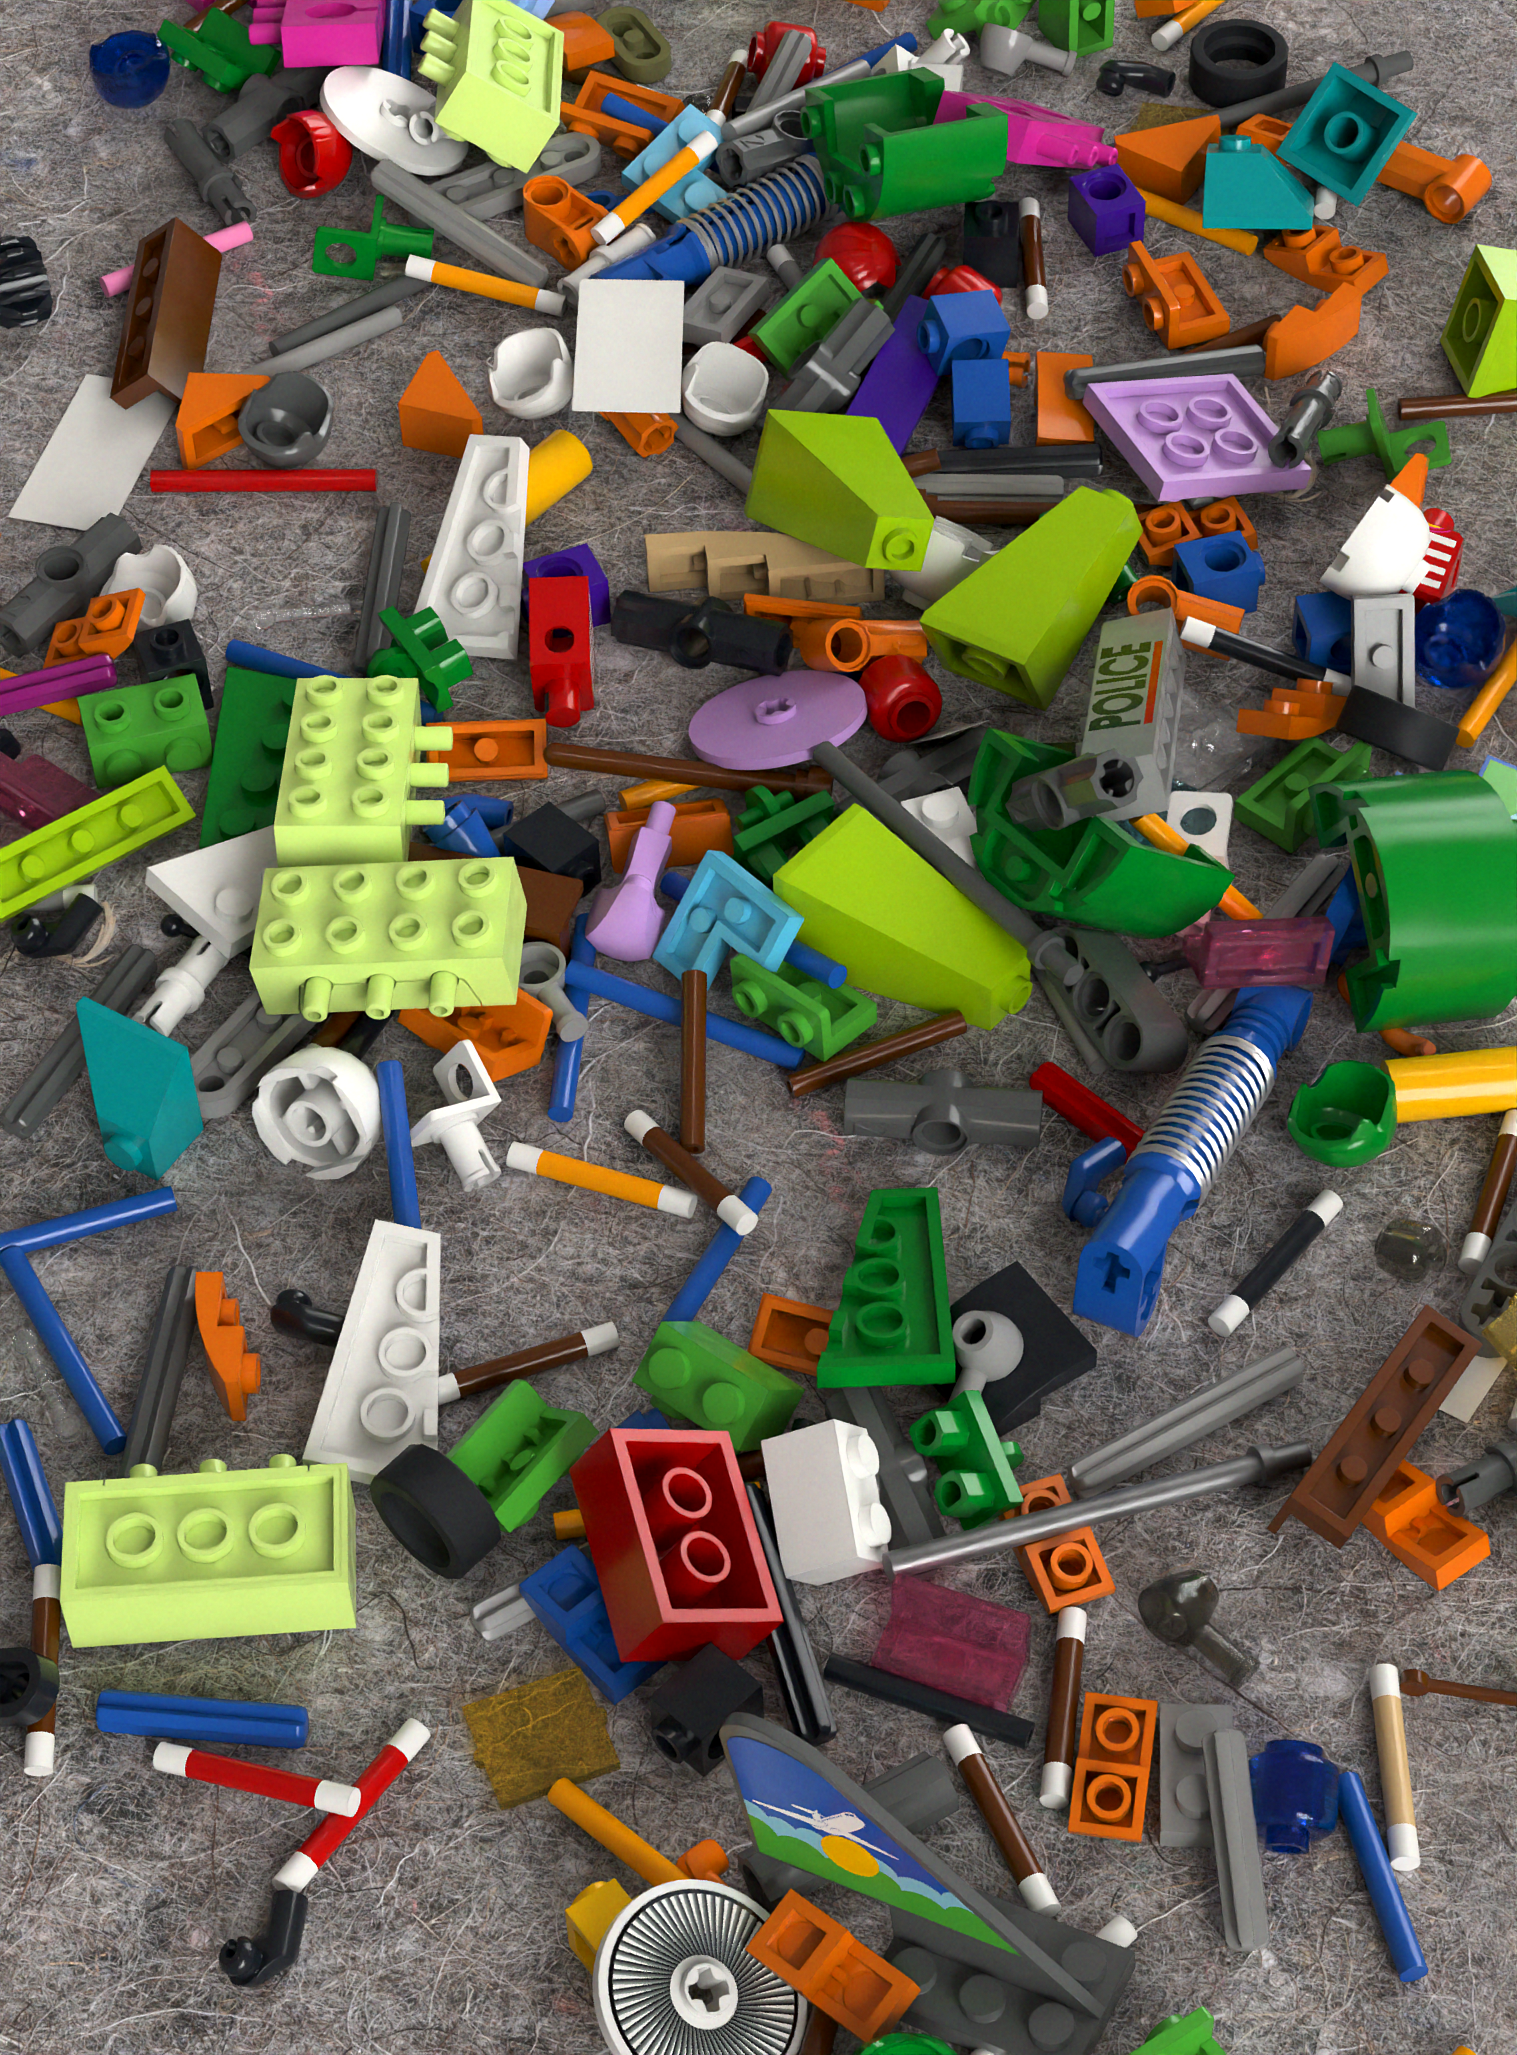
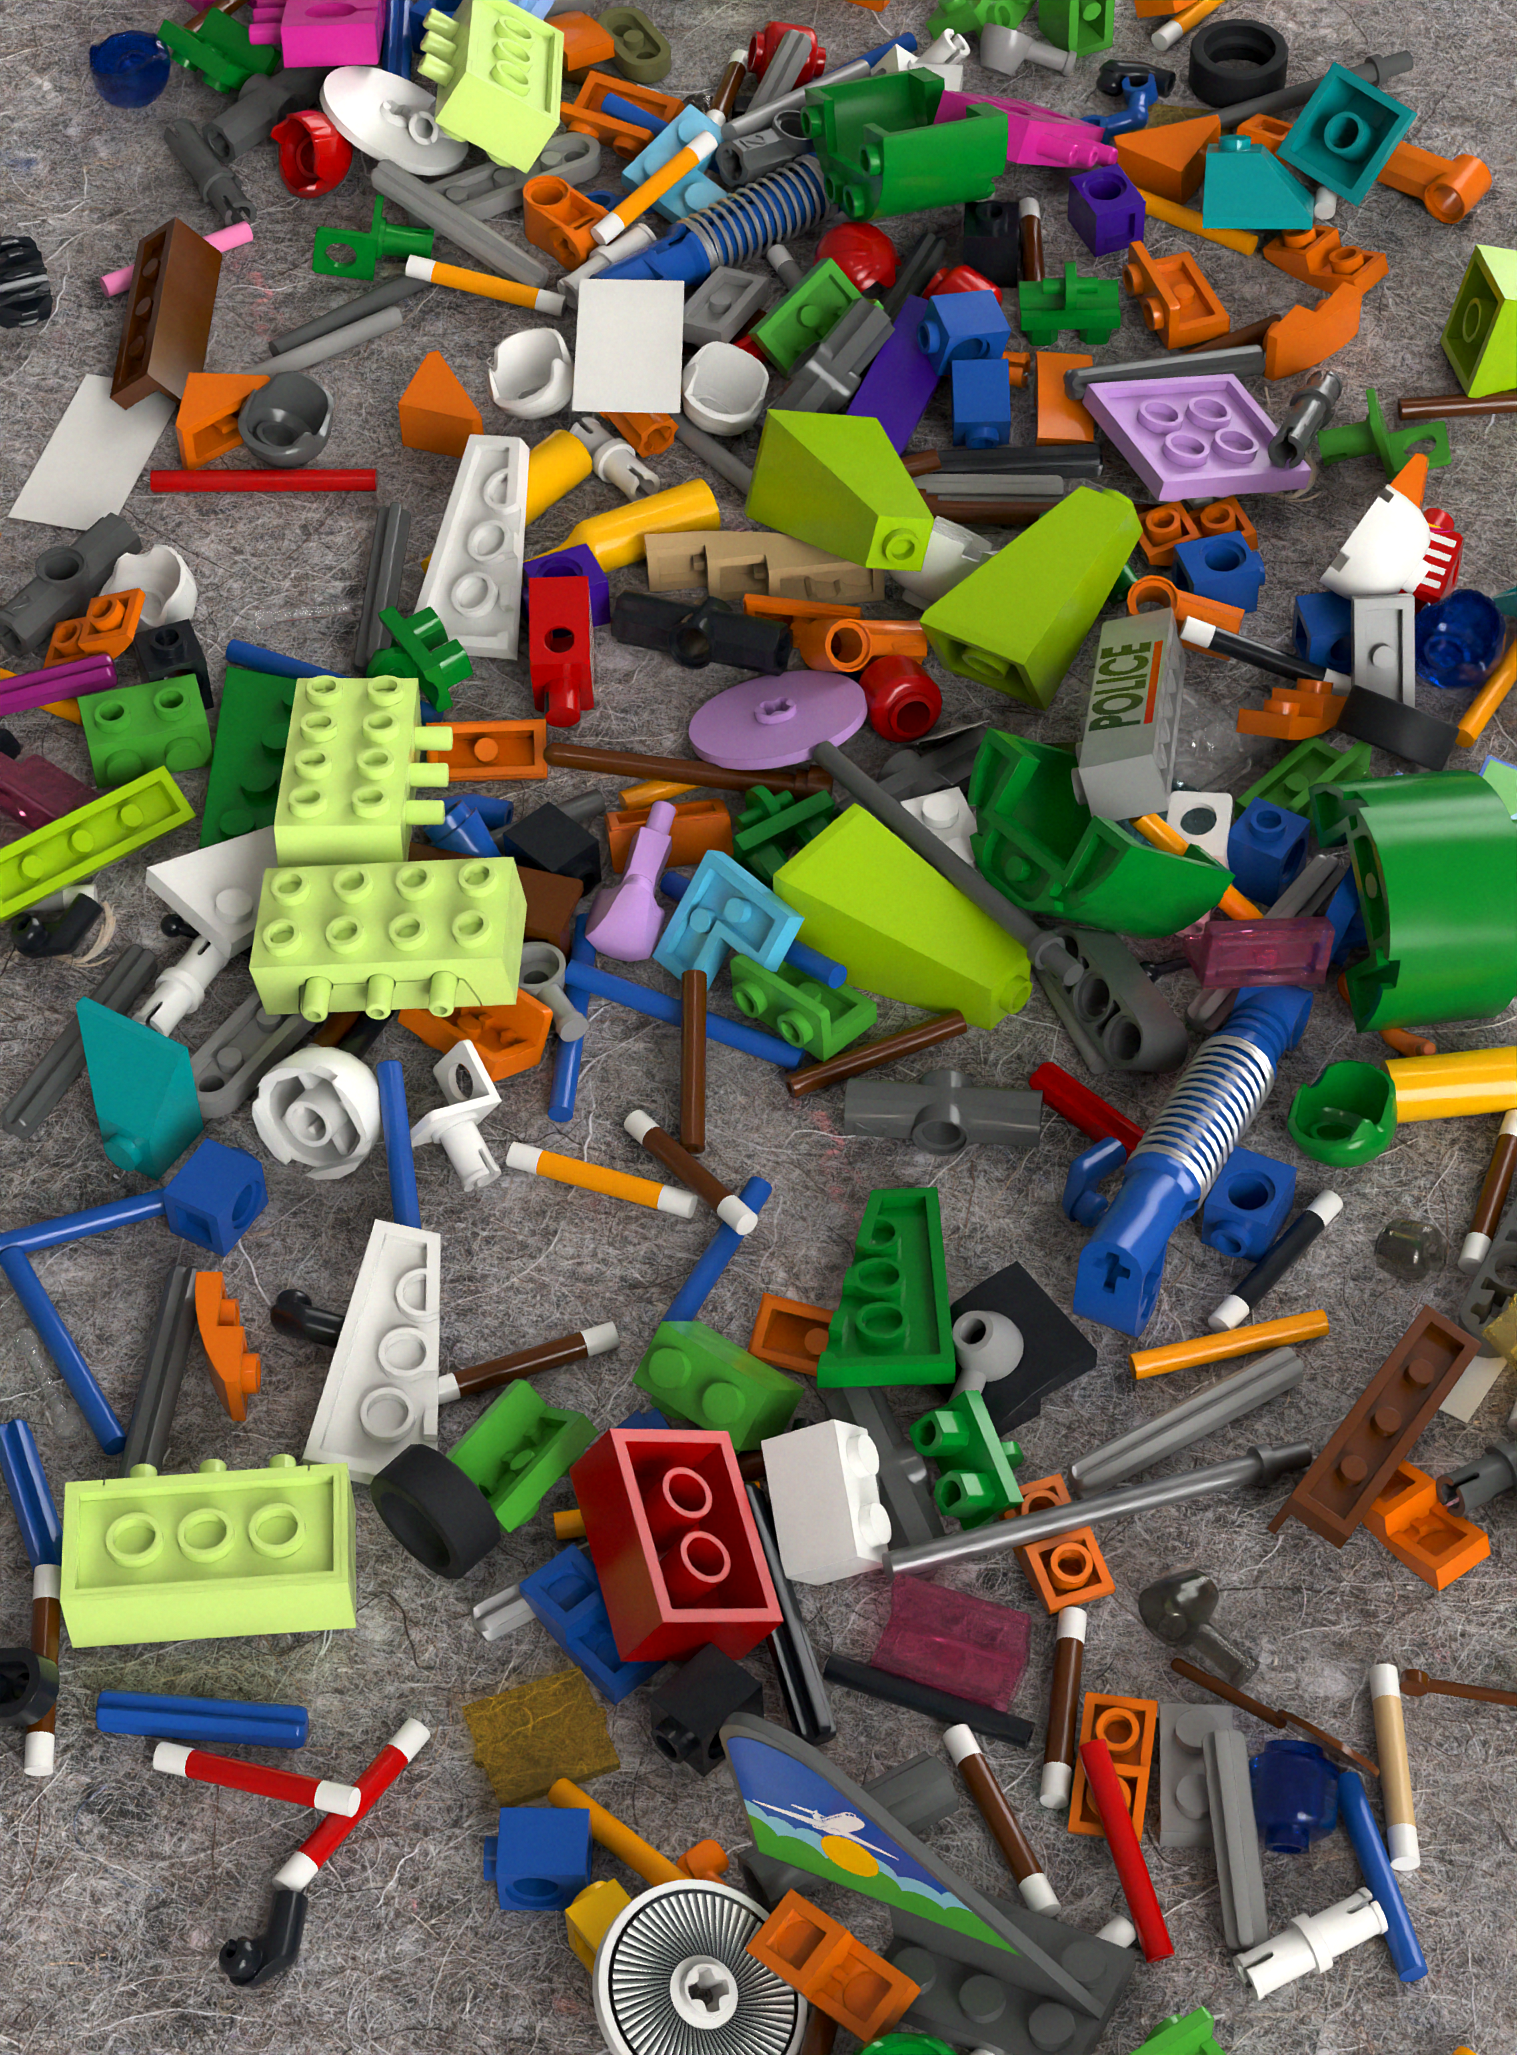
(216, 1196): none -> blue brick
(540, 1857): none -> blue brick
(616, 461): none -> white pin
(618, 535): none -> yellow piece
(1069, 304): none -> green hips
(1074, 790): dark grey piece -> none
(1126, 1851): none -> red piece
(1134, 117): none -> blue arm
(1228, 1344): none -> light orange piece
(1248, 1205): none -> blue brick
(1267, 850): none -> blue brick
(1278, 1719): none -> reddish brown piece
(1310, 1943): none -> white pin

